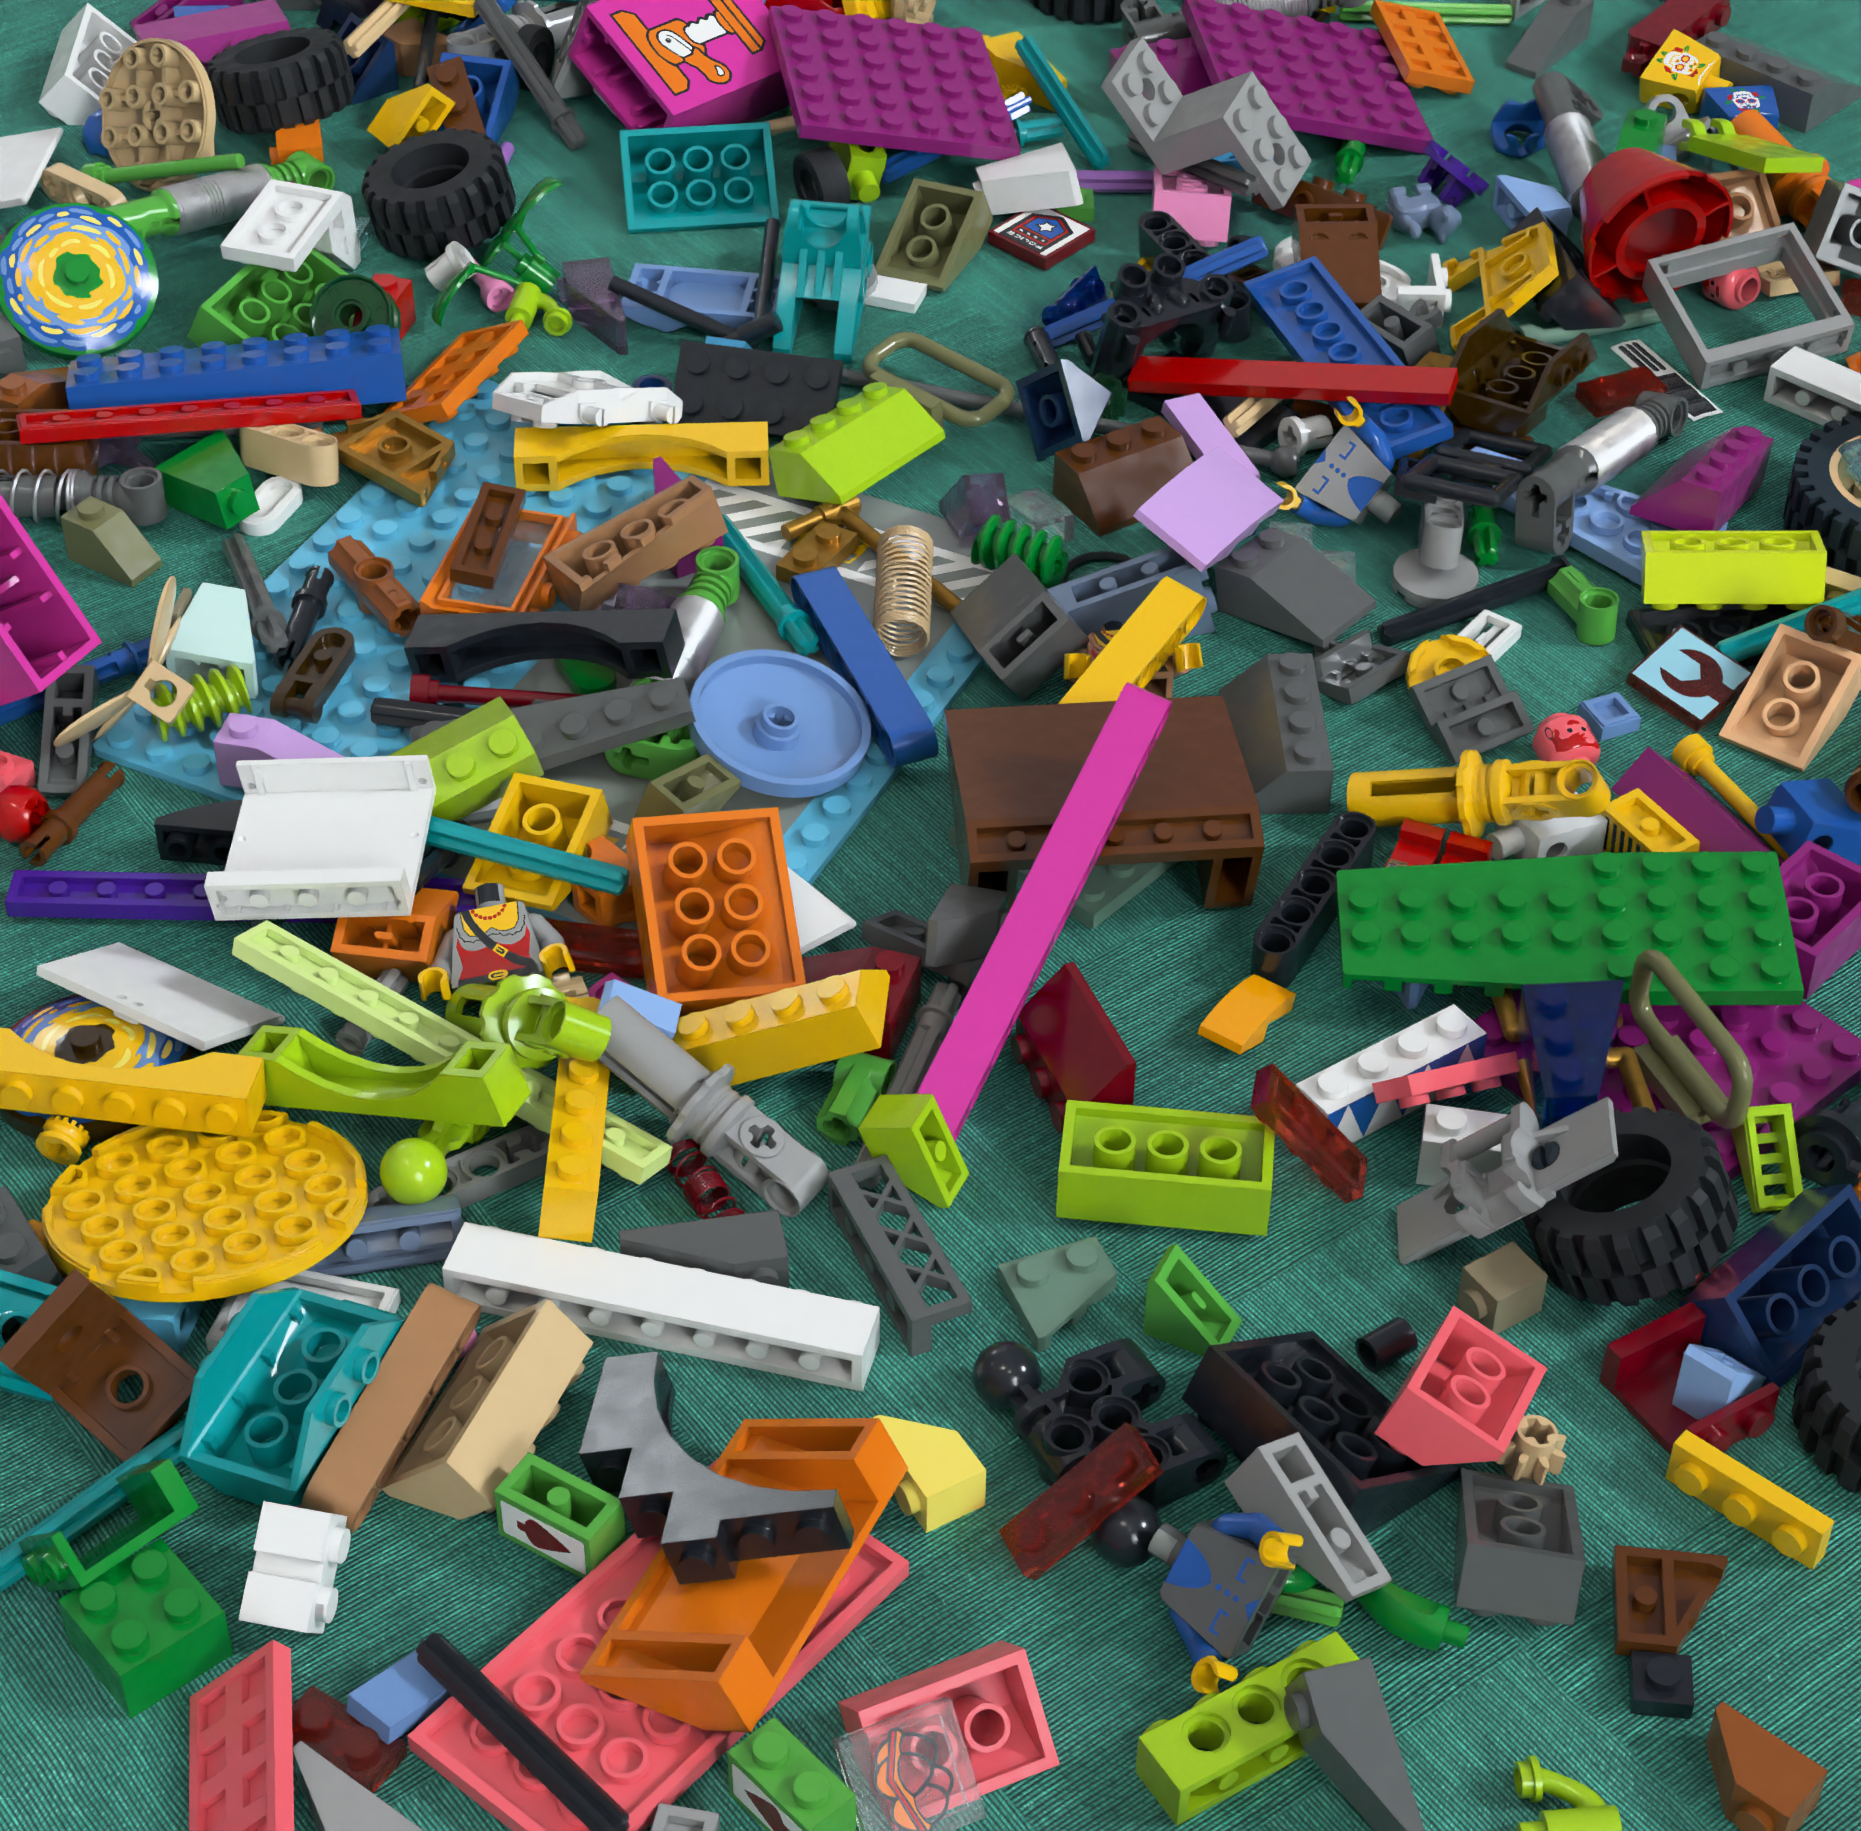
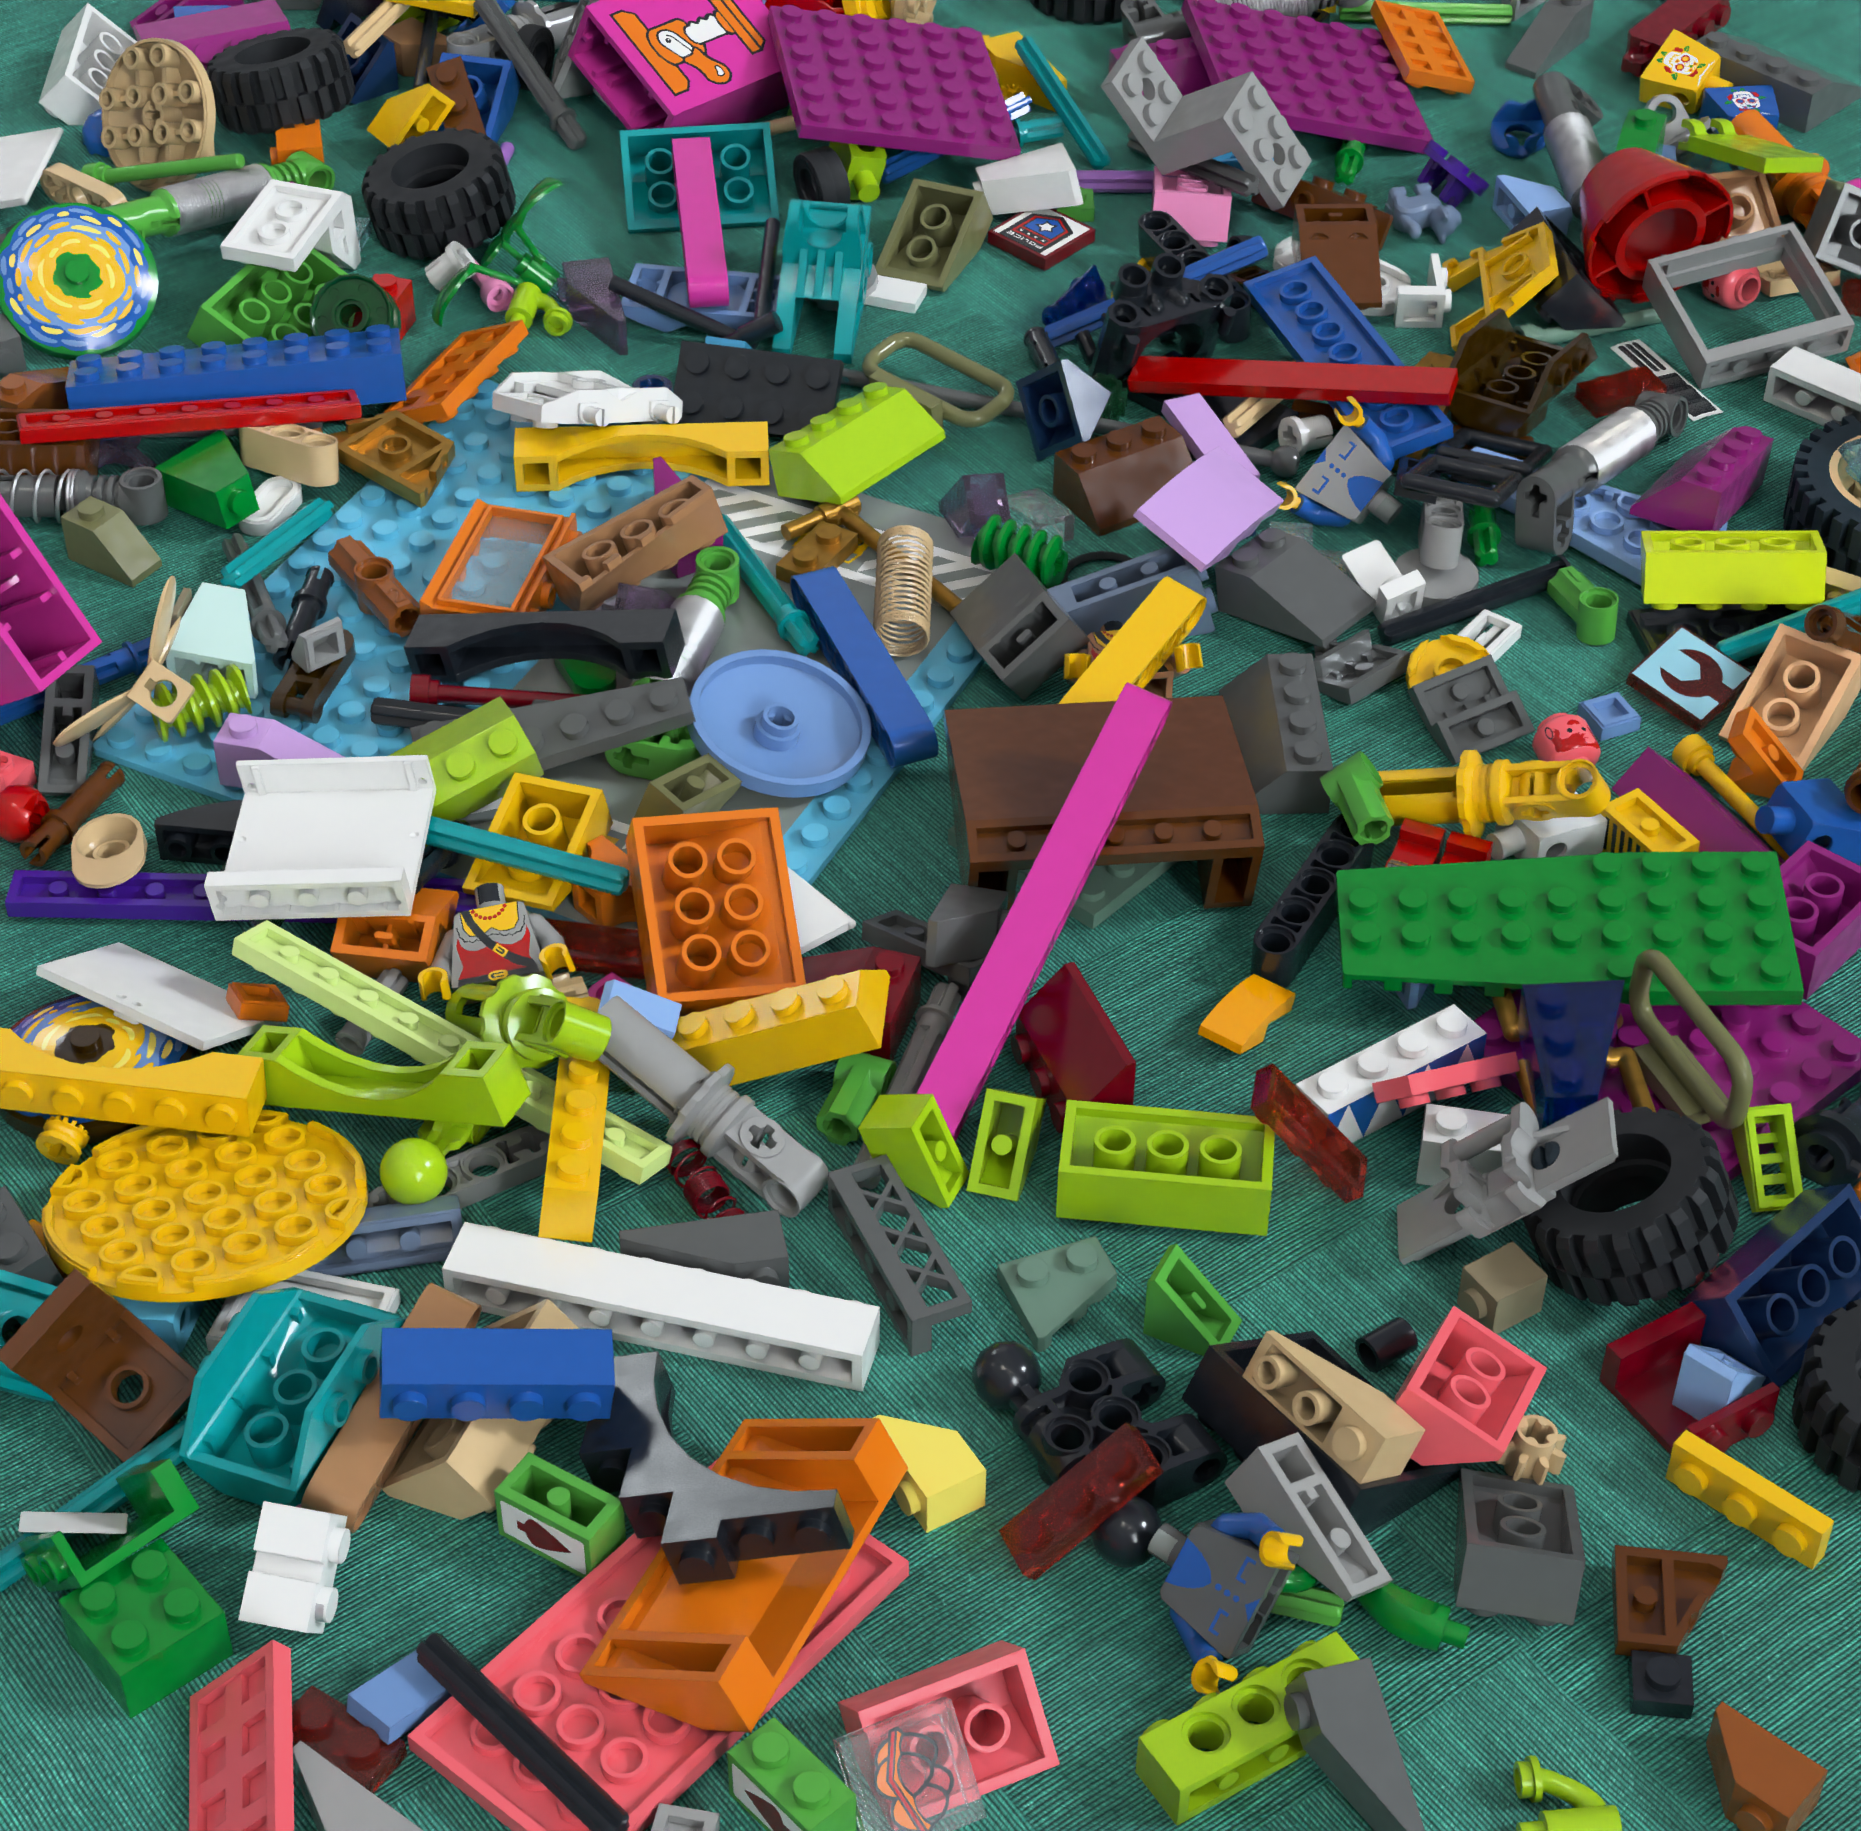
(73, 1522): none -> white sticker
(108, 851): none -> tan cap
(257, 1002): none -> orange tile
(276, 543): none -> teal axle
(319, 645): none -> light grey slope
(487, 535): reddish brown plate -> none
(496, 1373): none -> blue brick
(700, 223): none -> dark pink beam
(1005, 1143): none -> lime slope
(1335, 1409): none -> tan slope
(1356, 793): none -> bright green piece
(1381, 579): none -> white bracket
(1406, 332): dark grey brick -> none
(1760, 756): none -> orange slope

